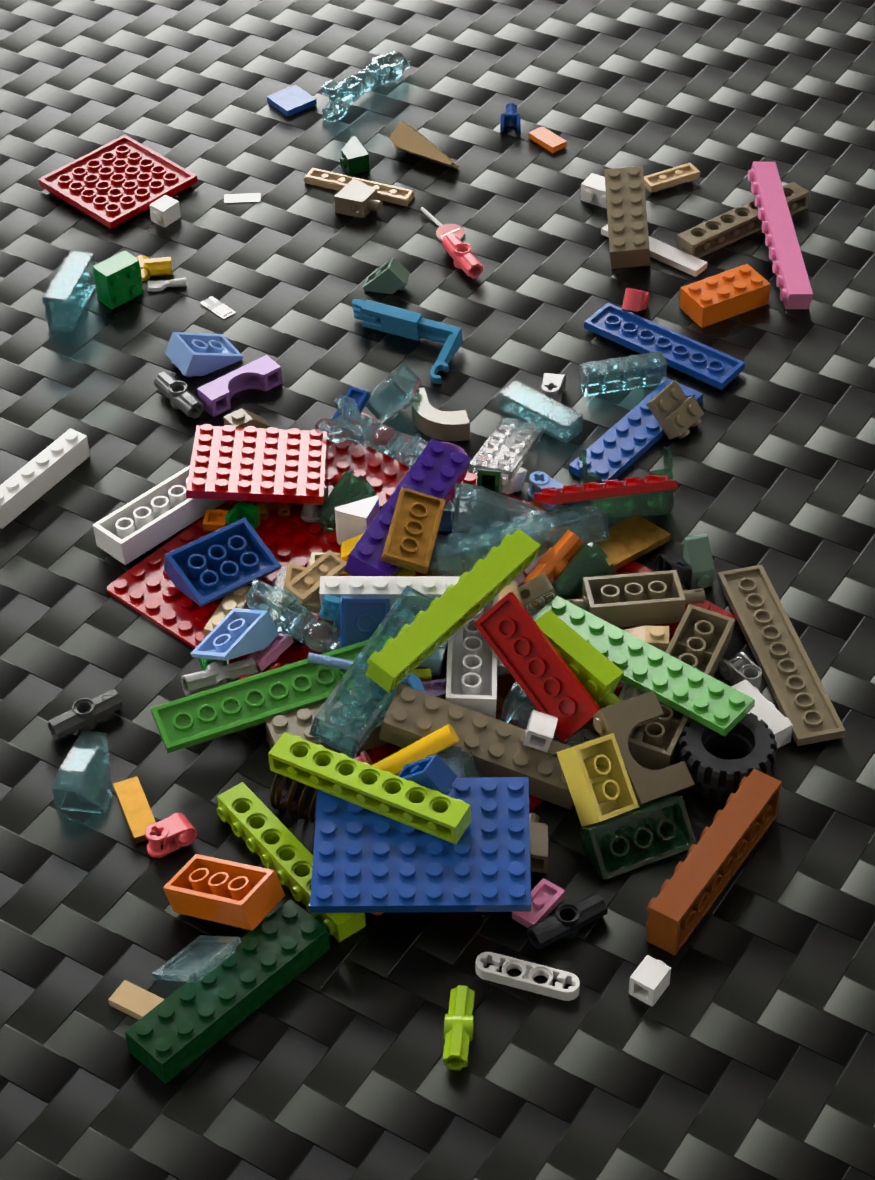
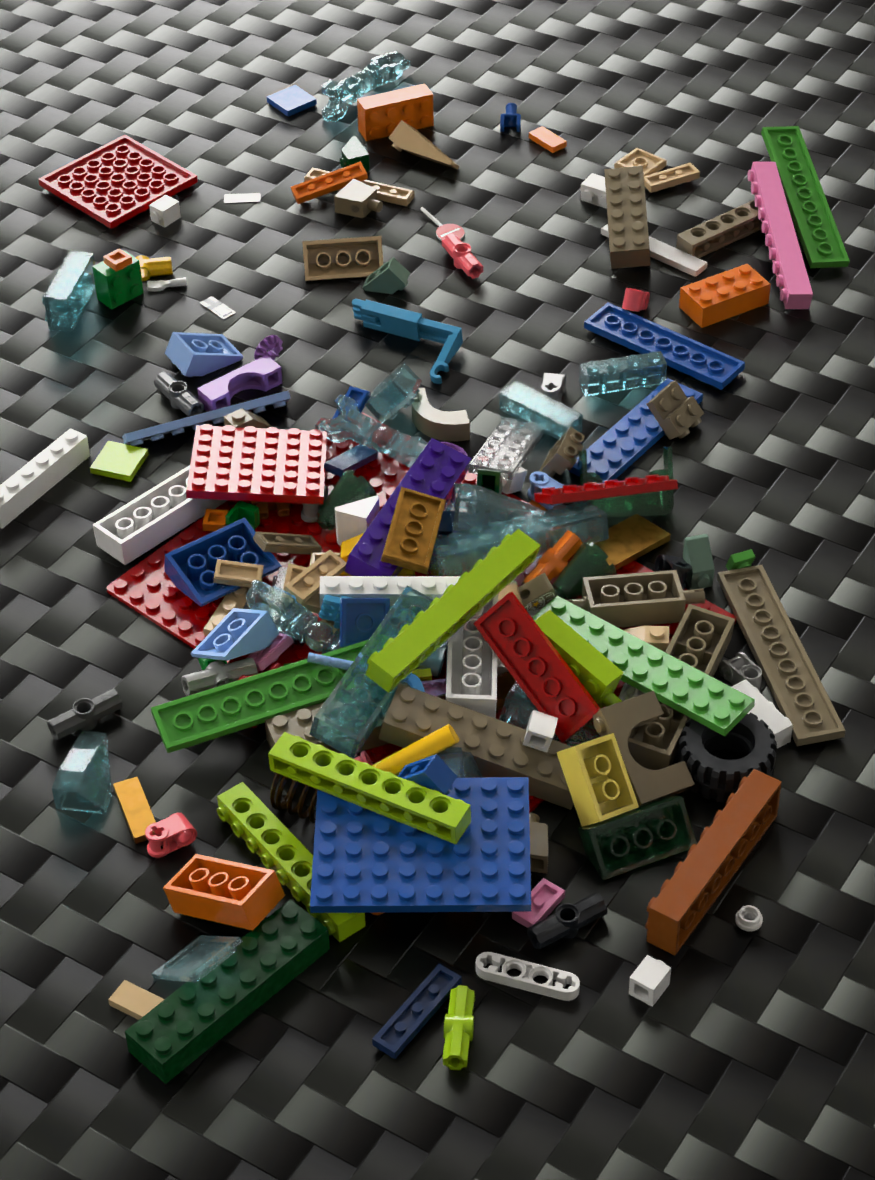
(117, 259): none -> orange plate
(119, 461): none -> tile
(216, 416): none -> light blue plate
(237, 573): none -> tan tile
(270, 343): none -> medium lavender gear
(287, 543): none -> dark tan tile
(328, 182): none -> orange plate
(342, 258): none -> tan slope
(350, 460): none -> dark blue tile
(383, 112): none -> orange brick
(416, 1011): none -> dark blue plate
(563, 452): none -> dark tan plate
(639, 157): none -> tan tile
(740, 560): none -> bright green plate
(749, 918): none -> white plate
(805, 197): none -> bright green plate

